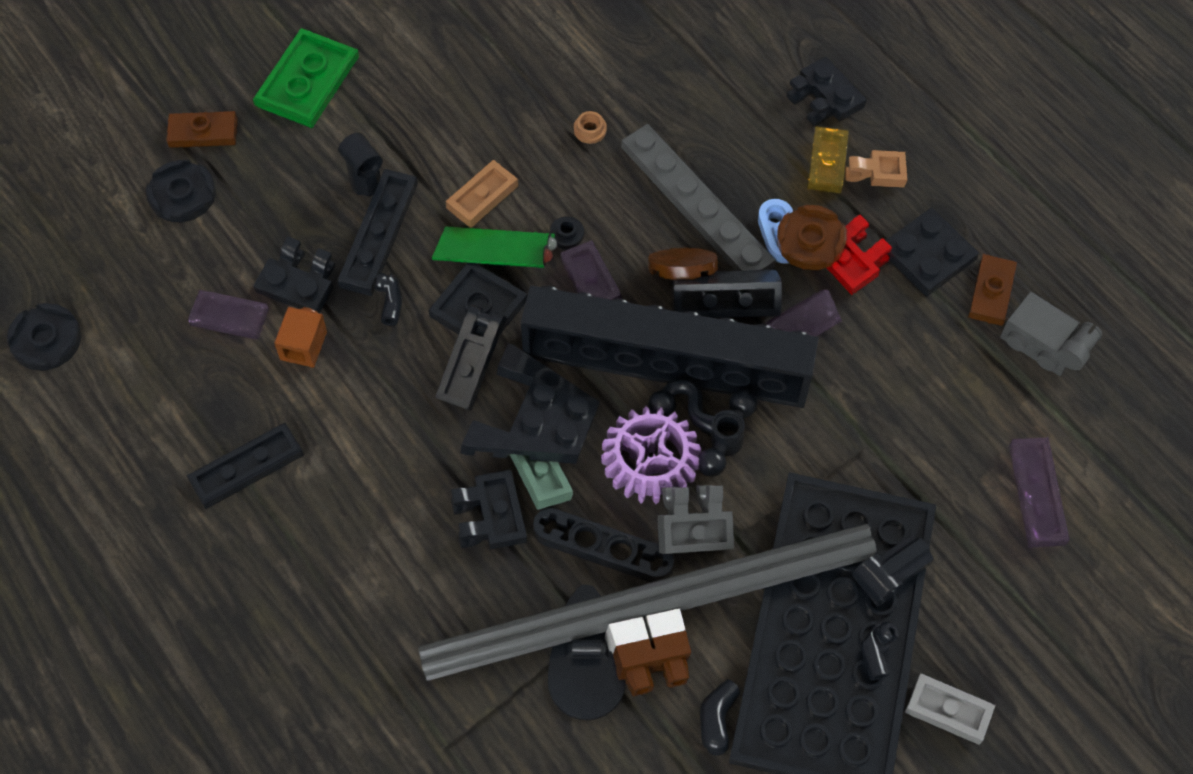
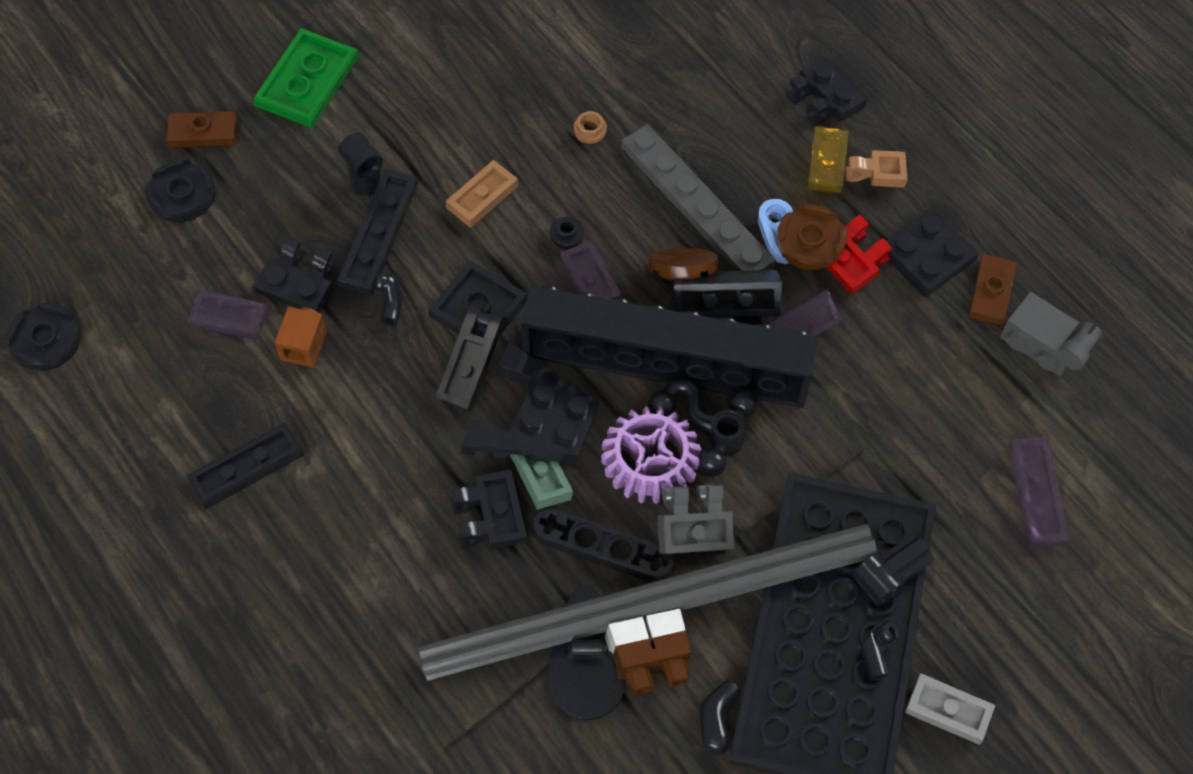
(495, 247): green piece -> none

